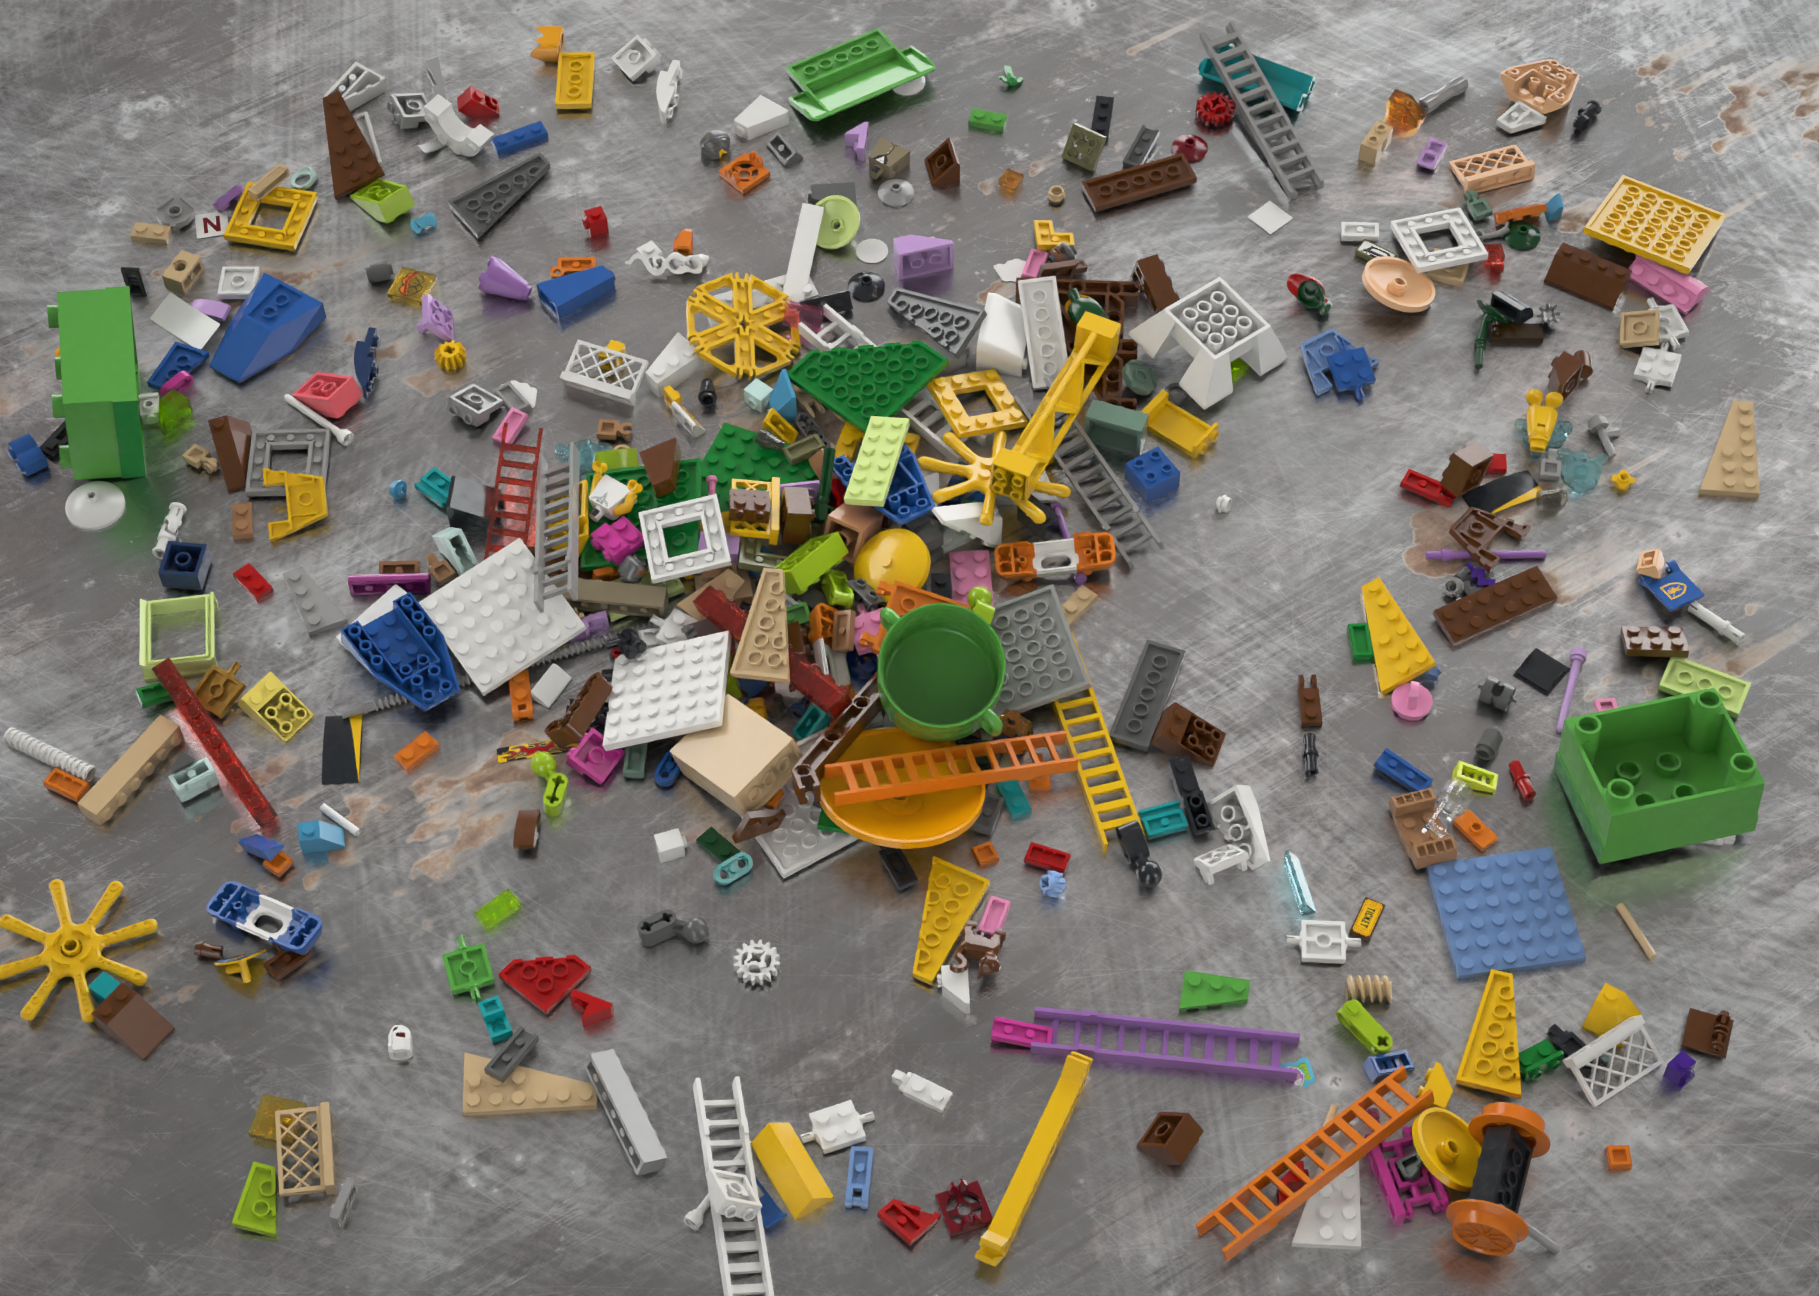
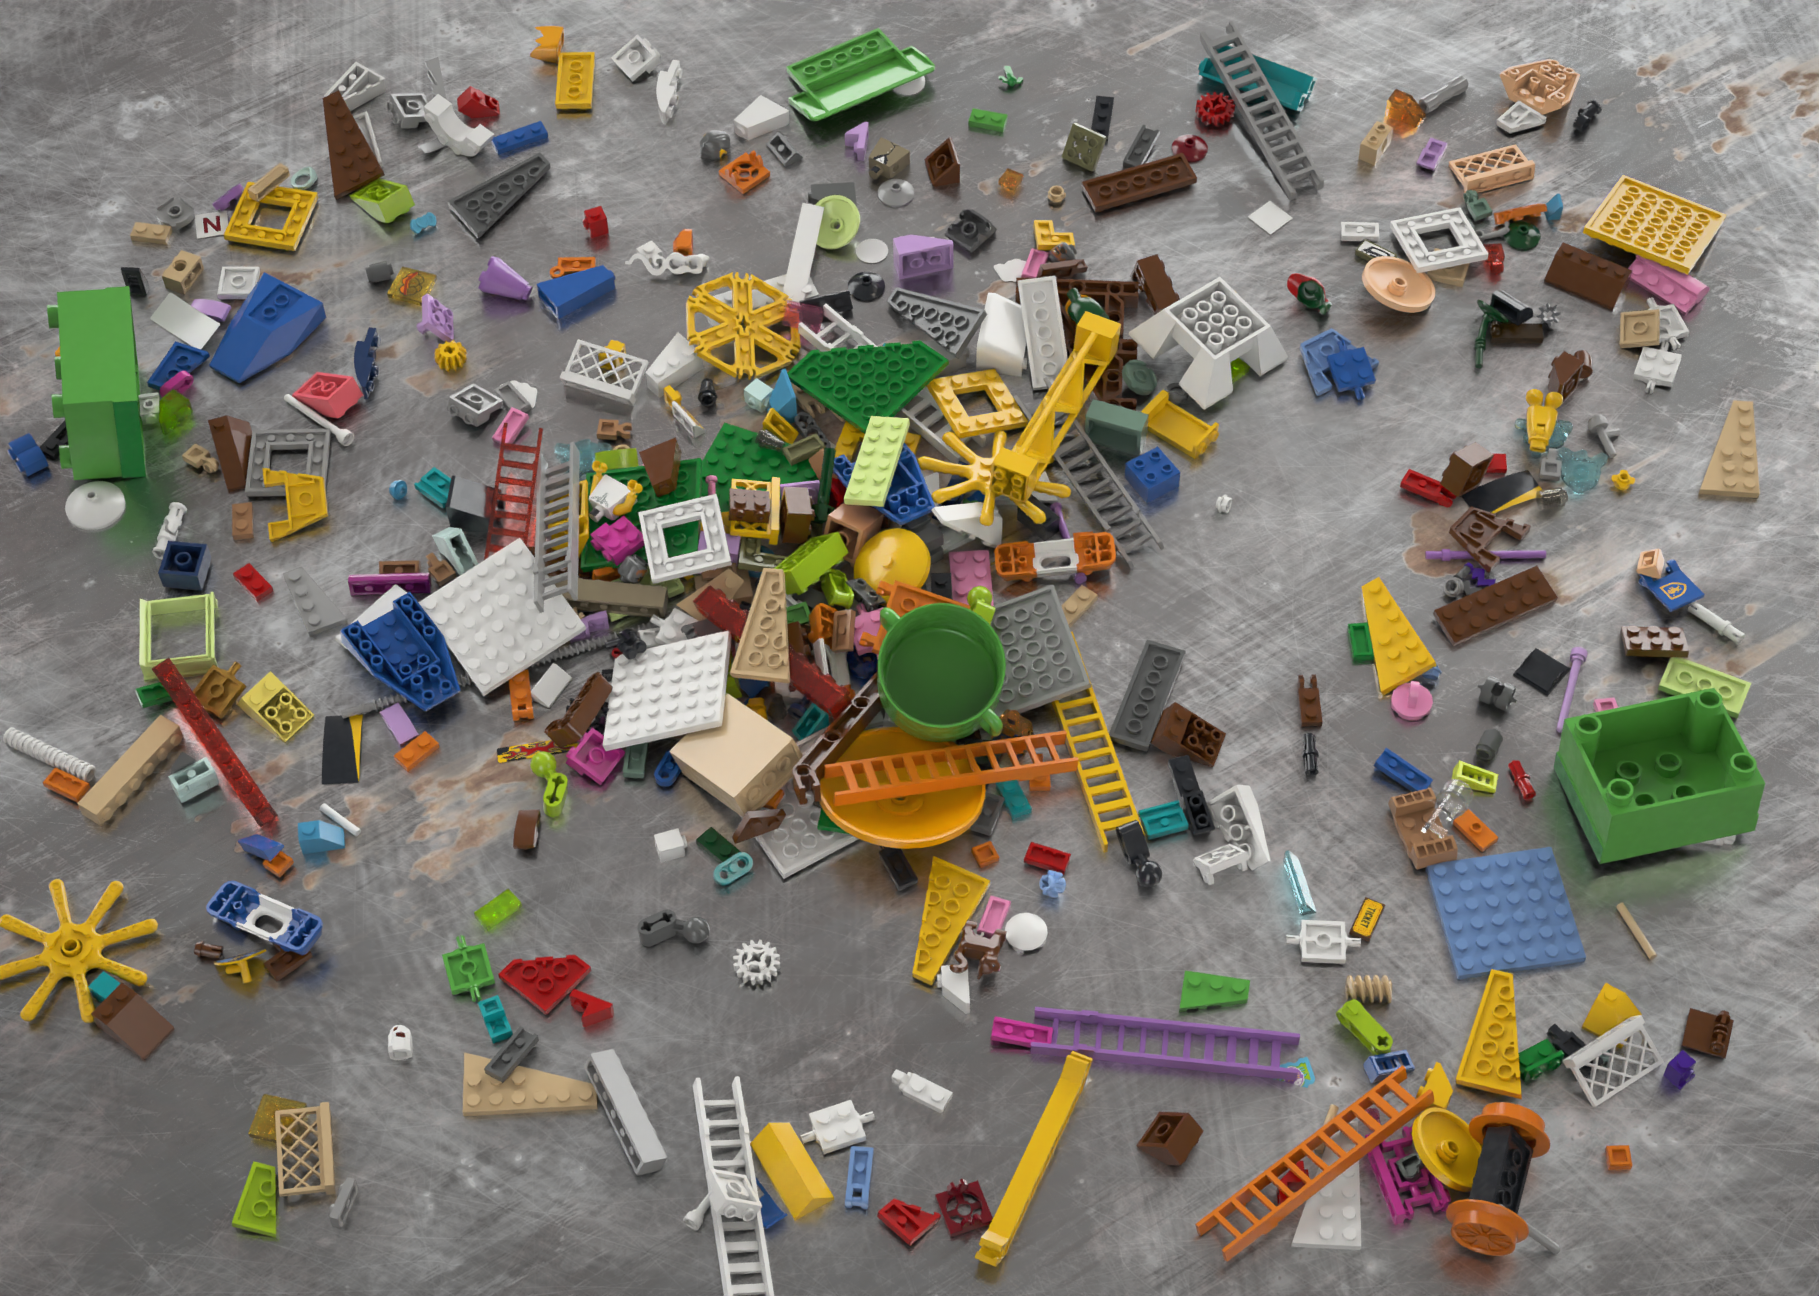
(399, 724): none -> lavender slope
(970, 230): none -> dark grey slope
(1026, 932): none -> white dish

